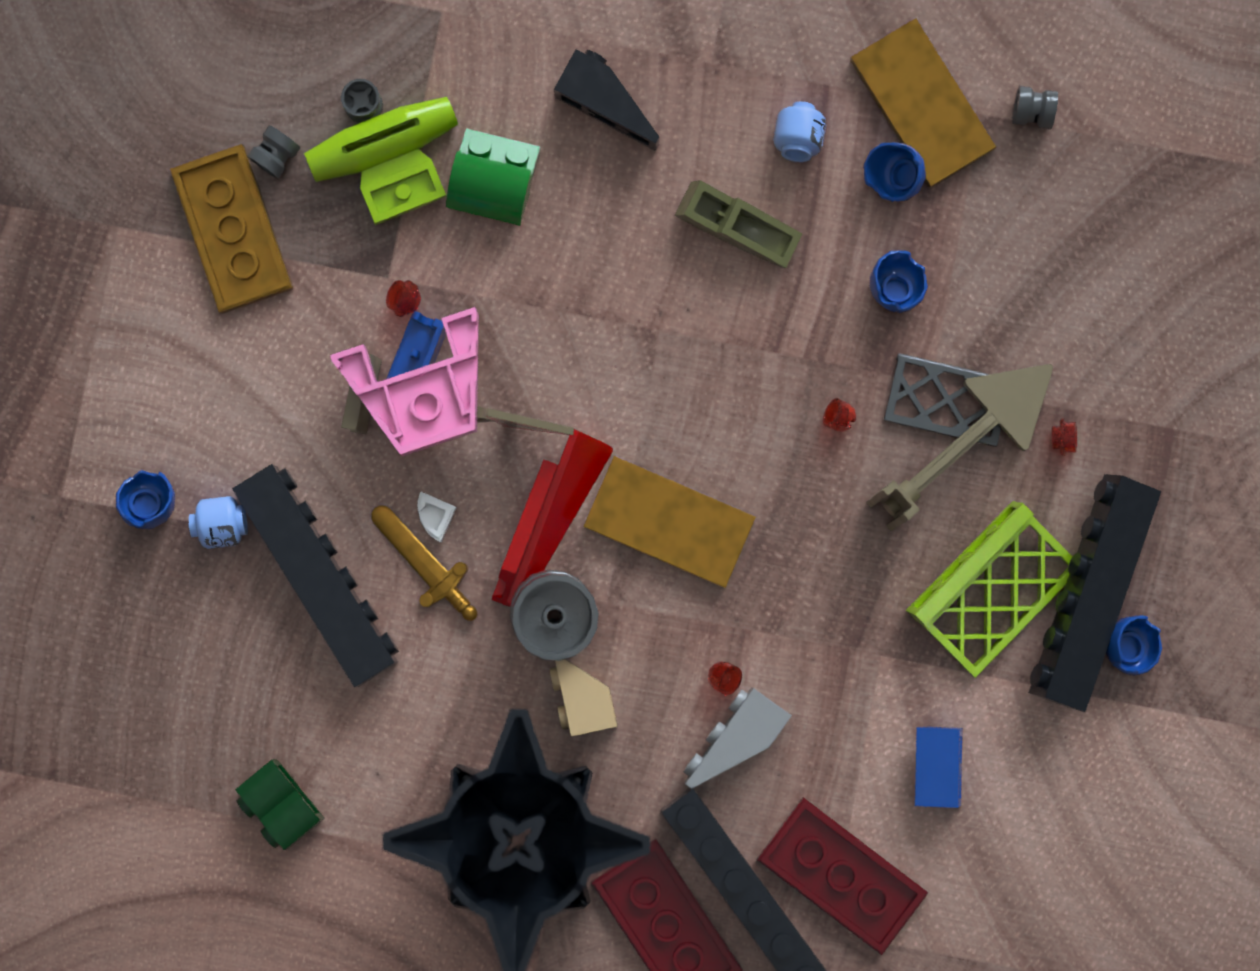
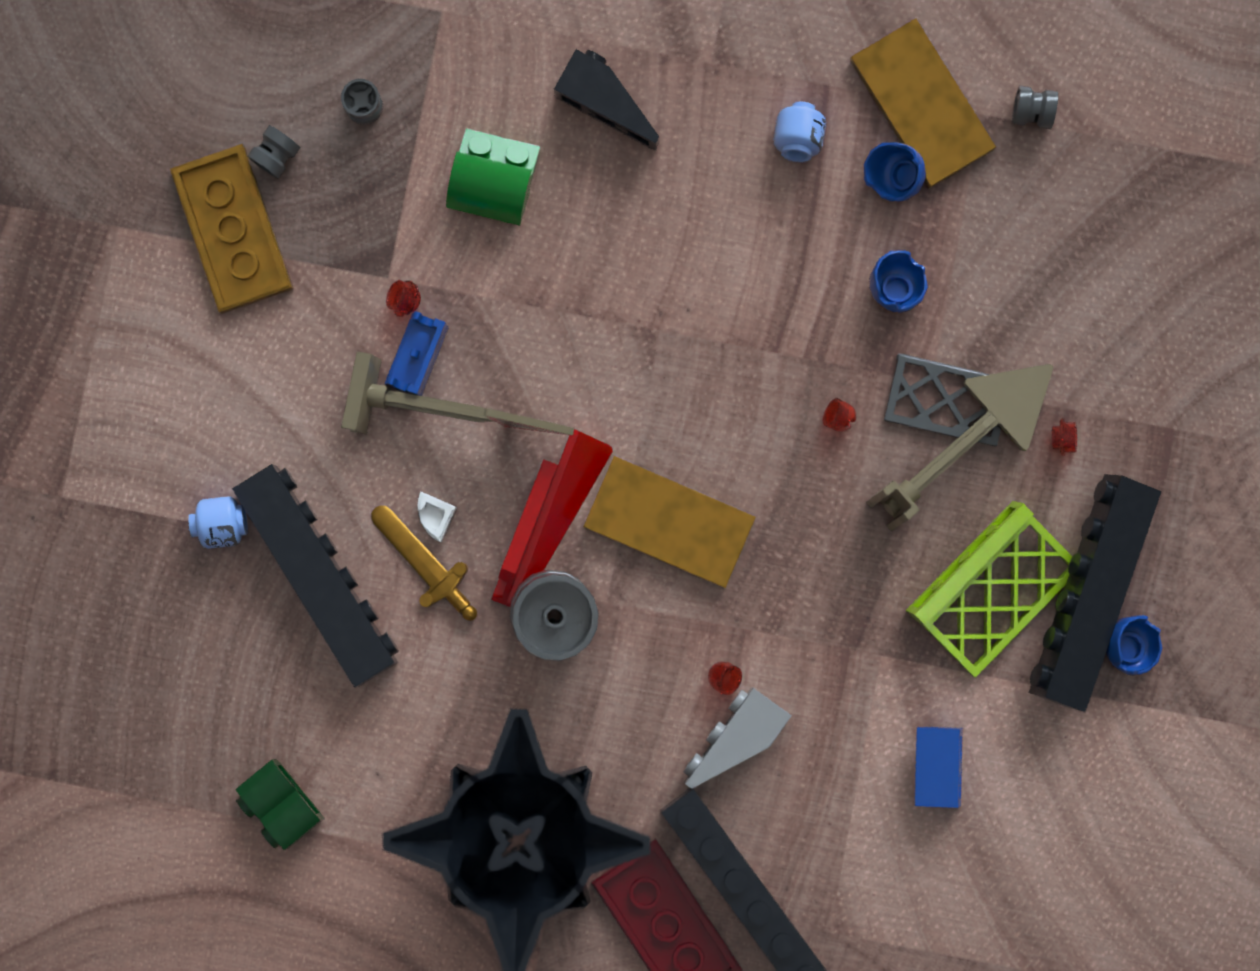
(145, 500): blue hair -> none
(388, 155): lime plate -> none
(426, 403): bright pink wing -> none
(586, 700): tan slope -> none
(738, 223): olive slope -> none
(842, 876): dark red tile -> none

